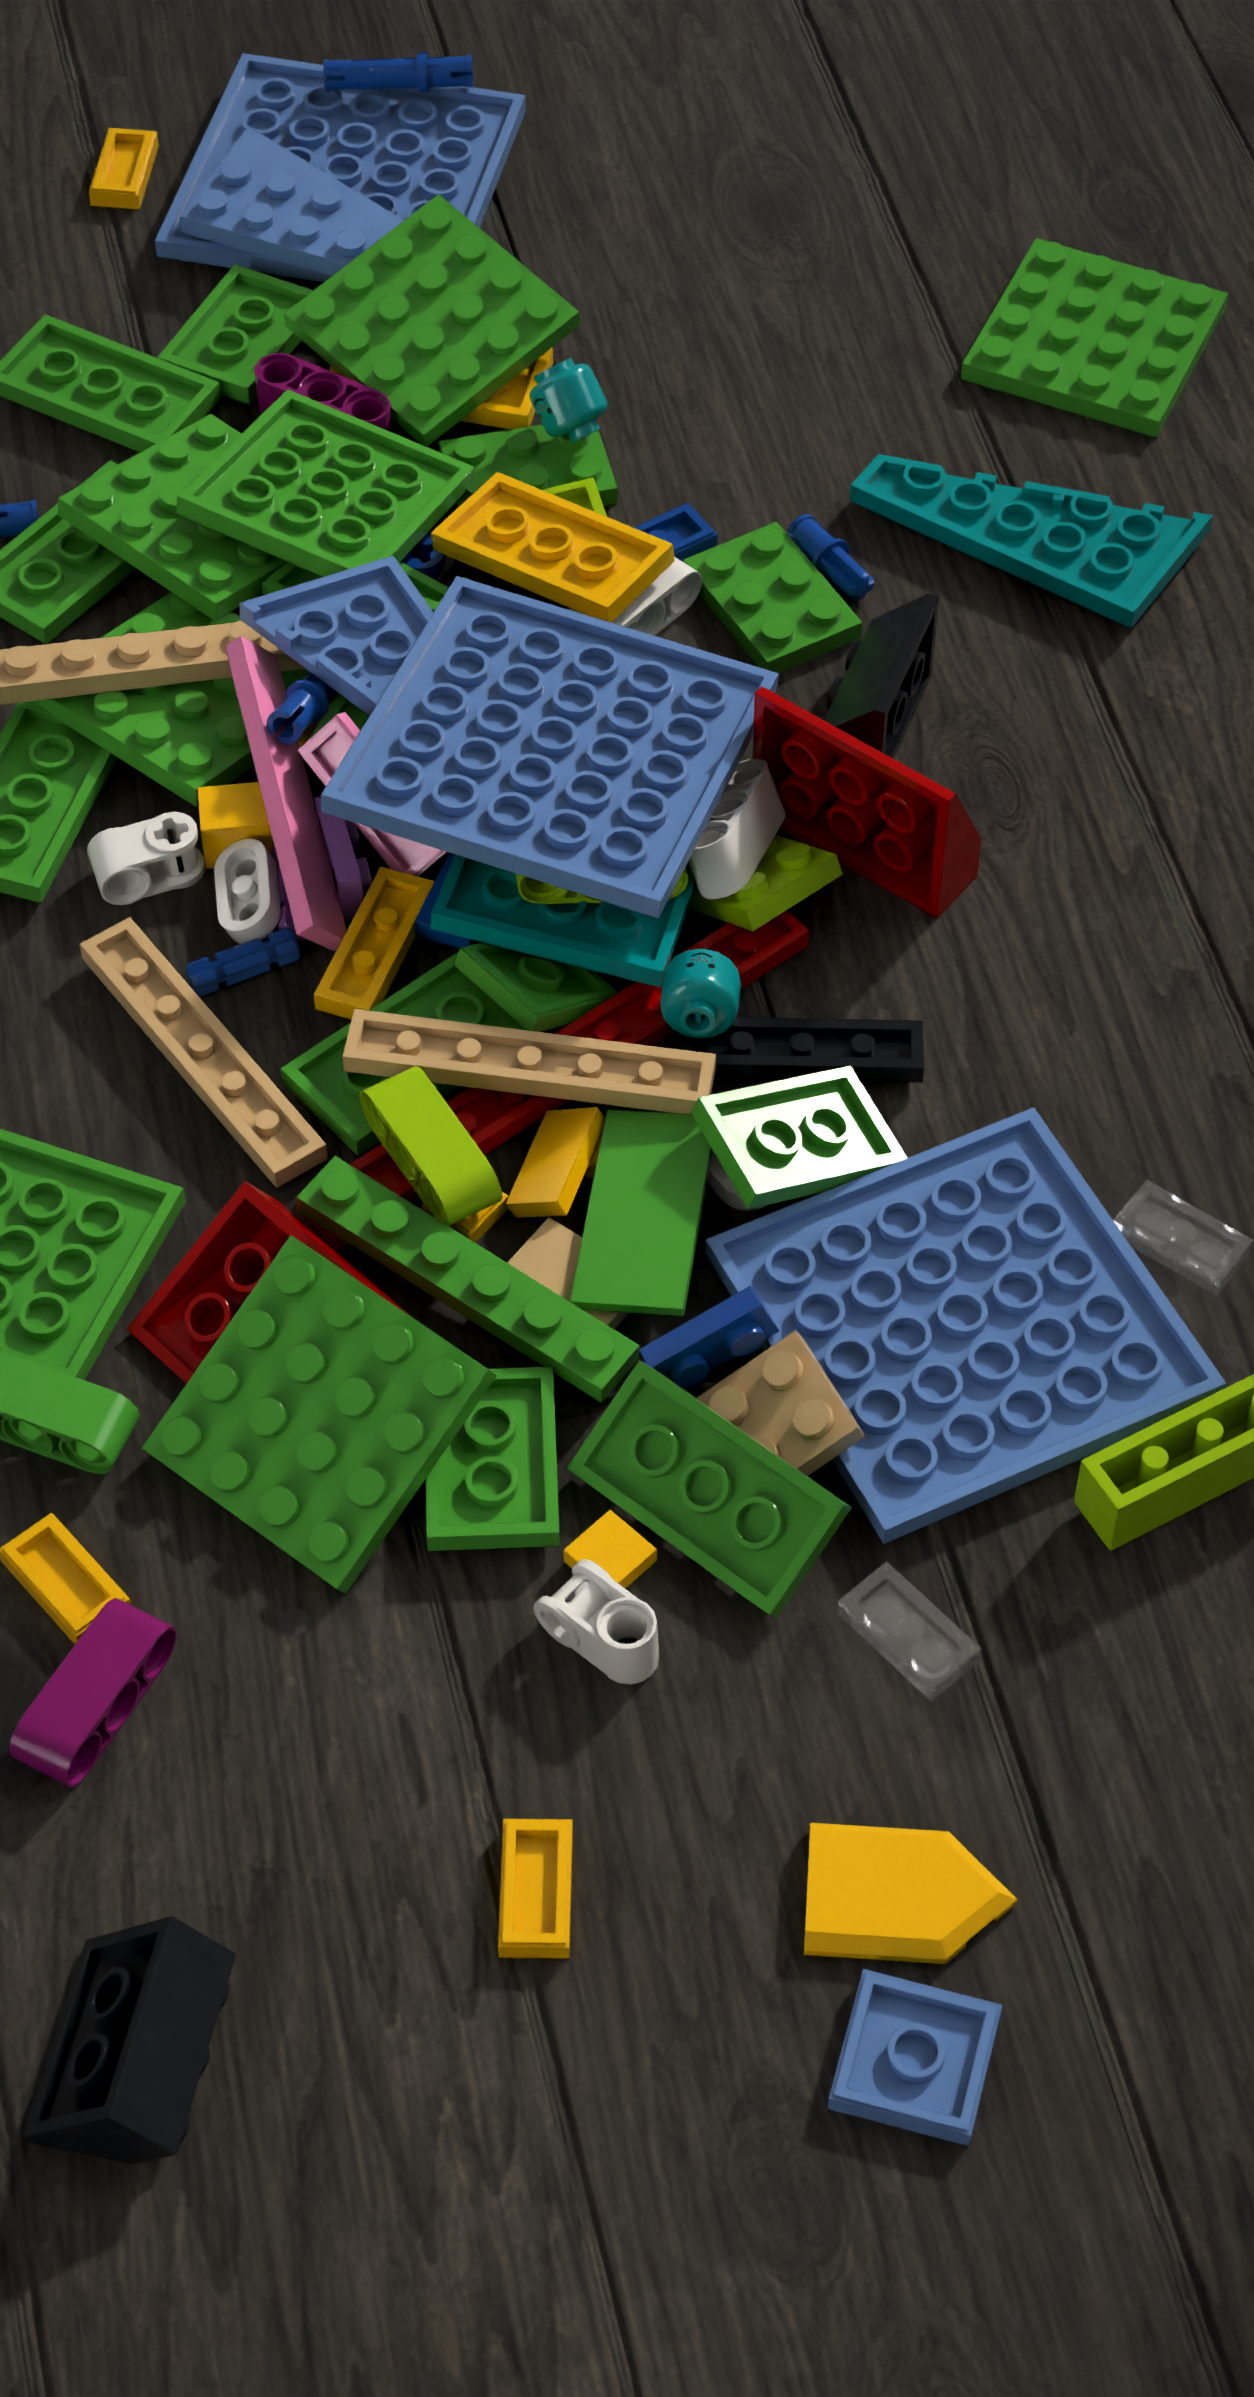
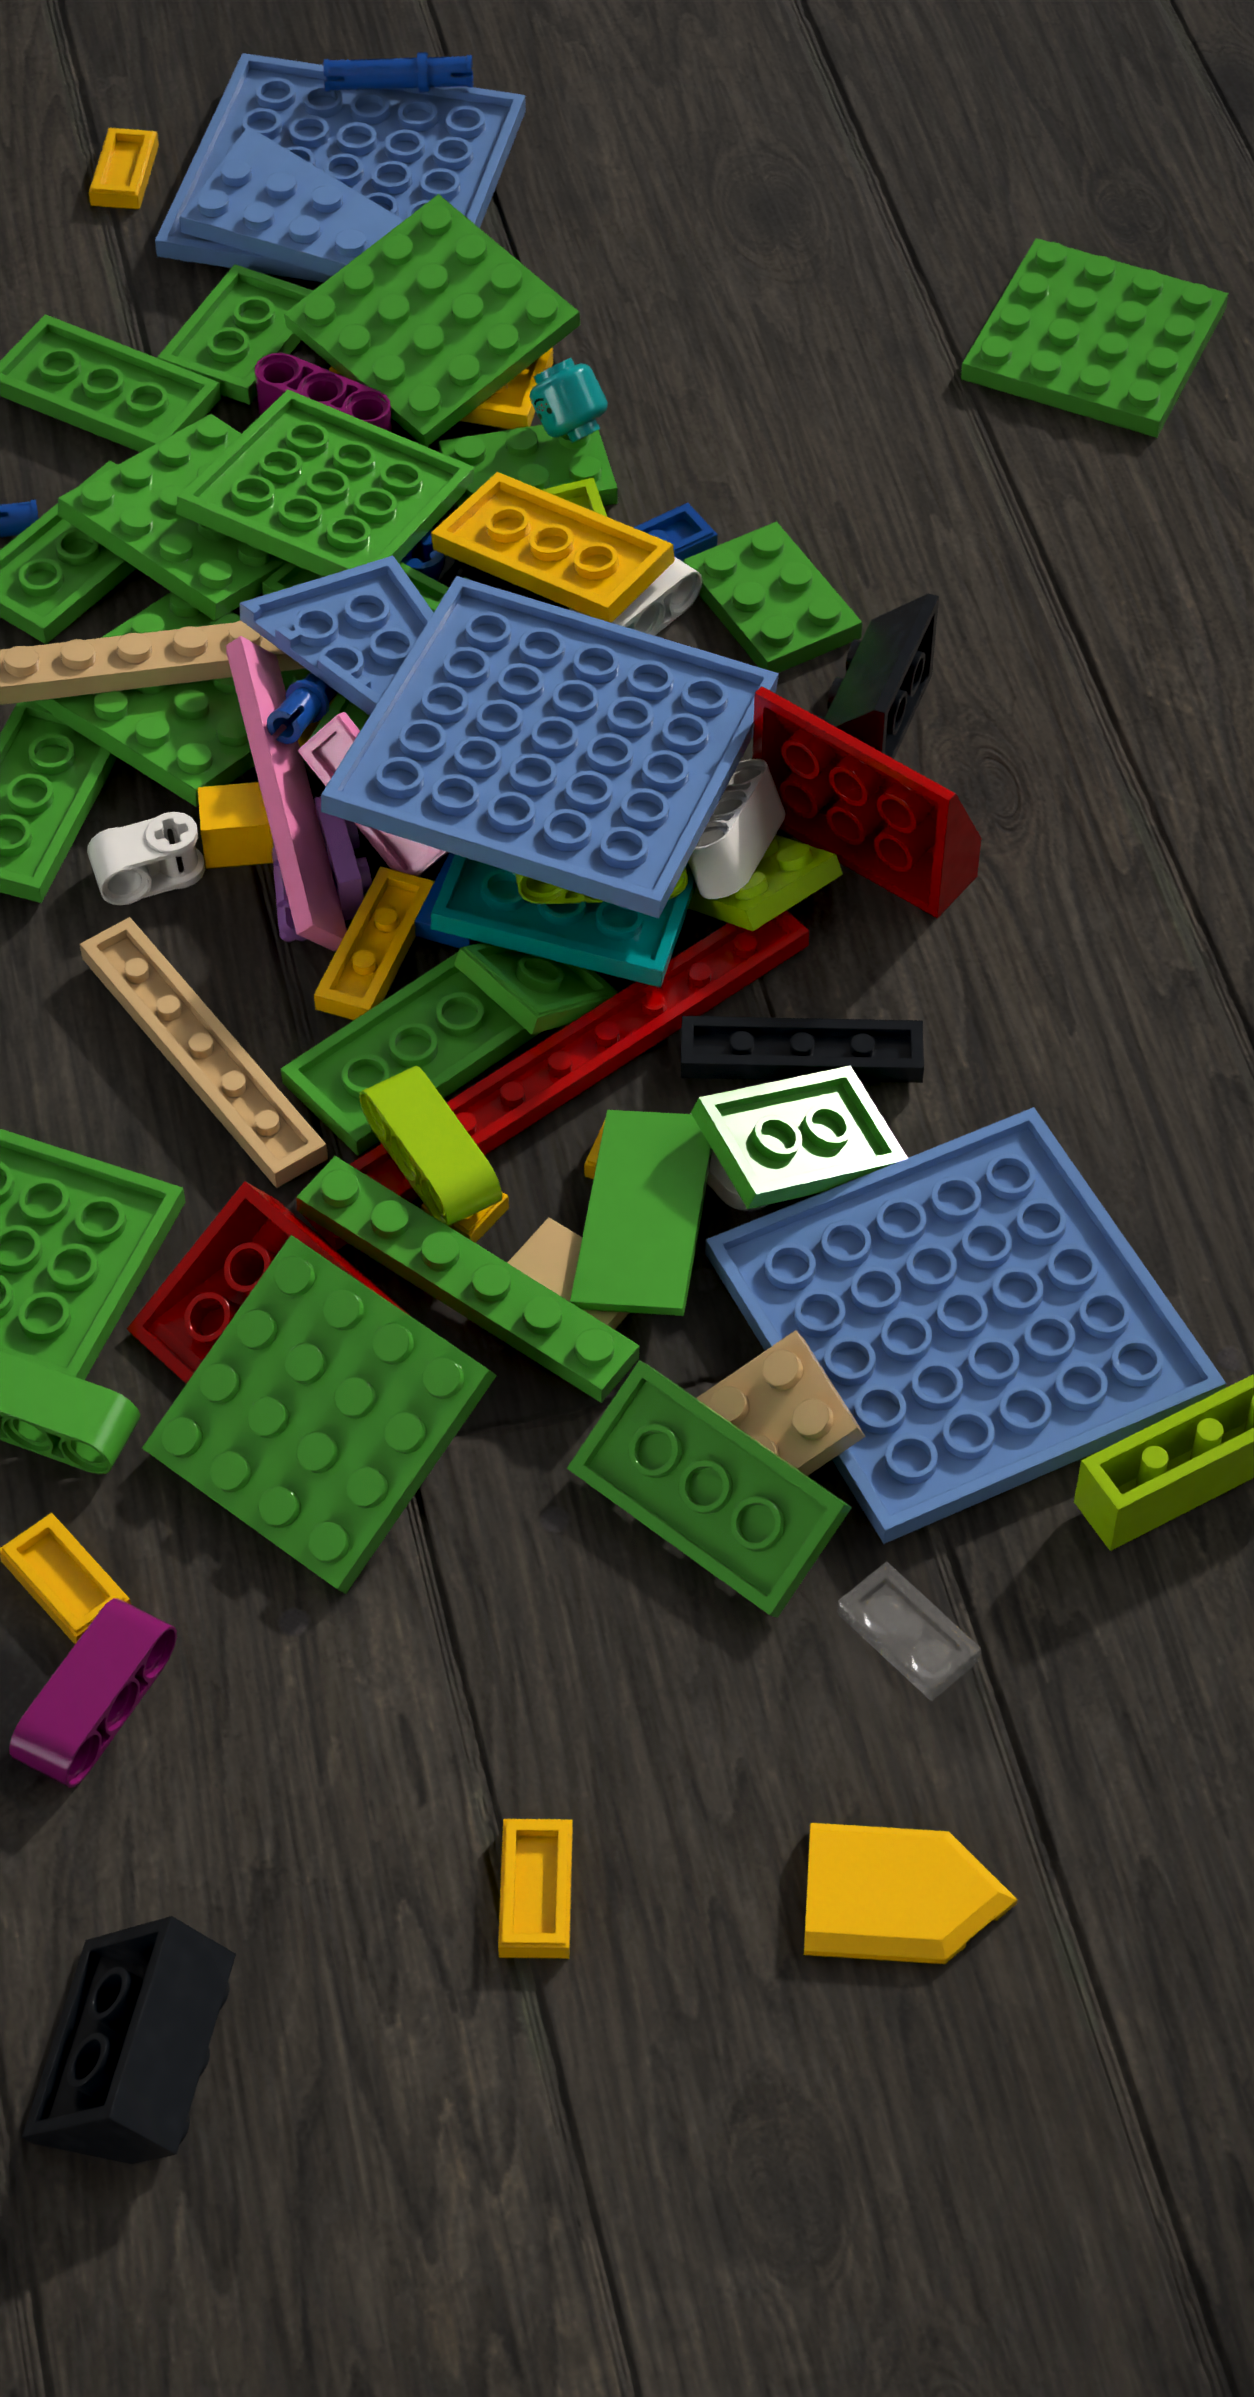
(242, 962): blue axle -> none
(247, 890): white plate -> none
(499, 1470): bright green plate -> none
(529, 1062): tan plate -> none
(556, 1162): yellow tile -> none
(596, 1613): white piece -> none
(614, 1548): yellow tile -> none
(704, 989): teal head -> none
(711, 1339): blue plate -> none
(830, 556): blue axle -> none
(915, 2057): medium blue tile -> none
(1044, 534): teal wing -> none
(1183, 1237): clear plate -> none

